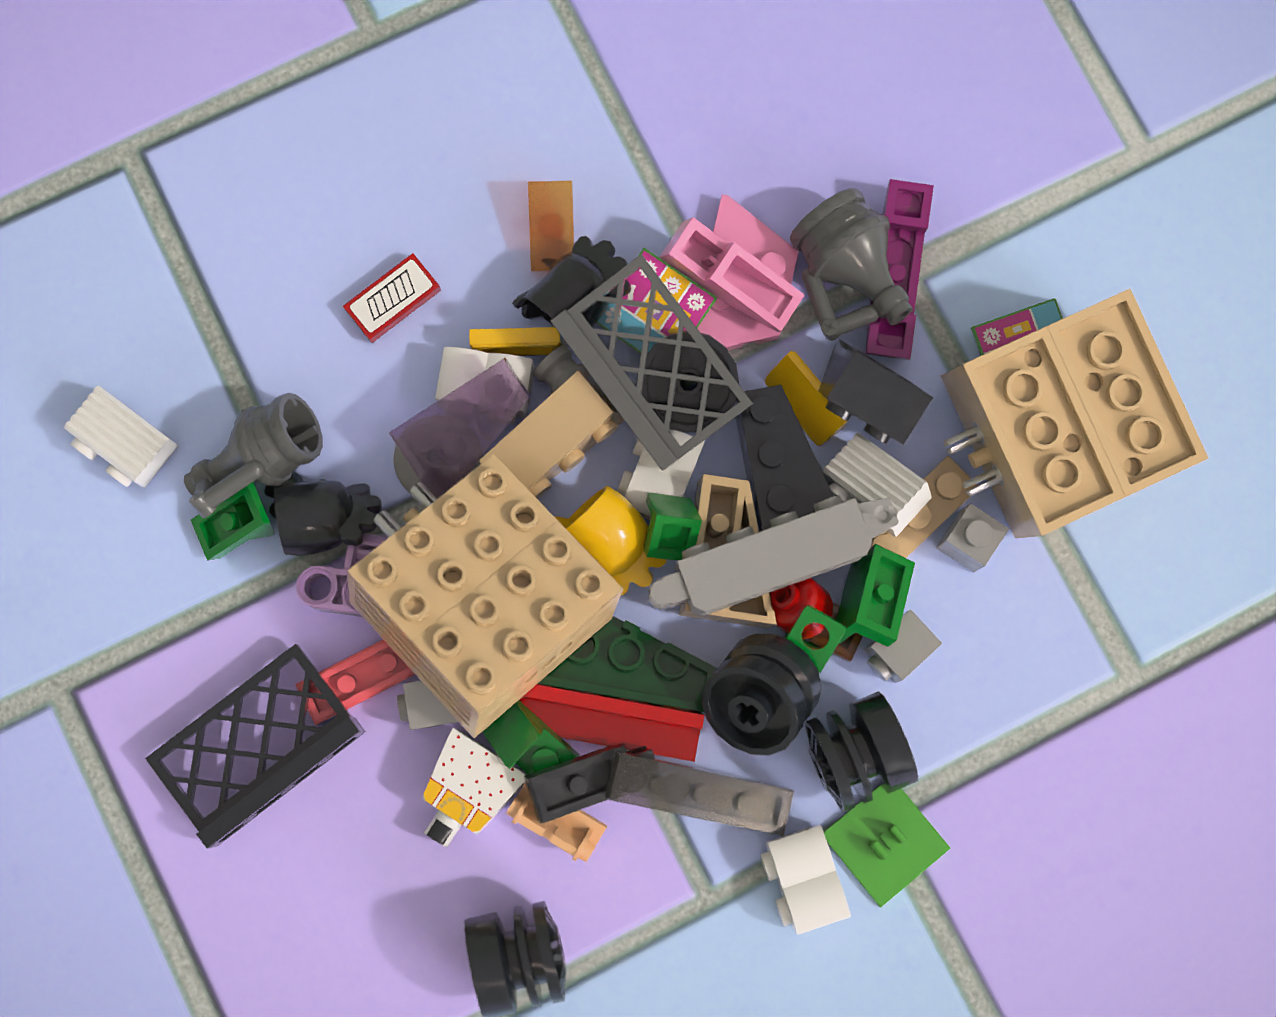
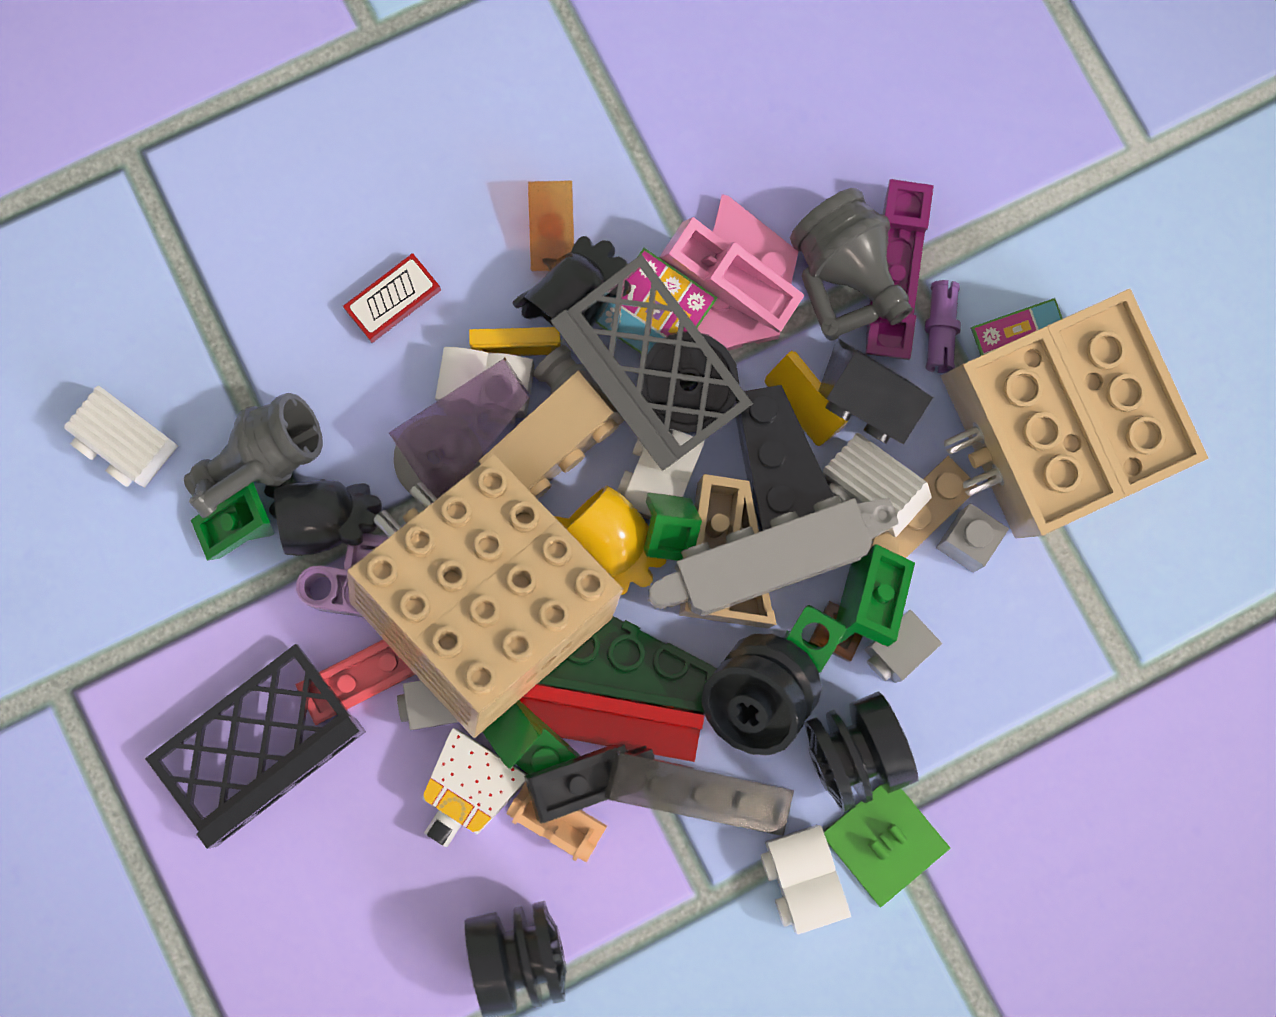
(791, 601): red head -> none
(942, 326): none -> medium lavender pin

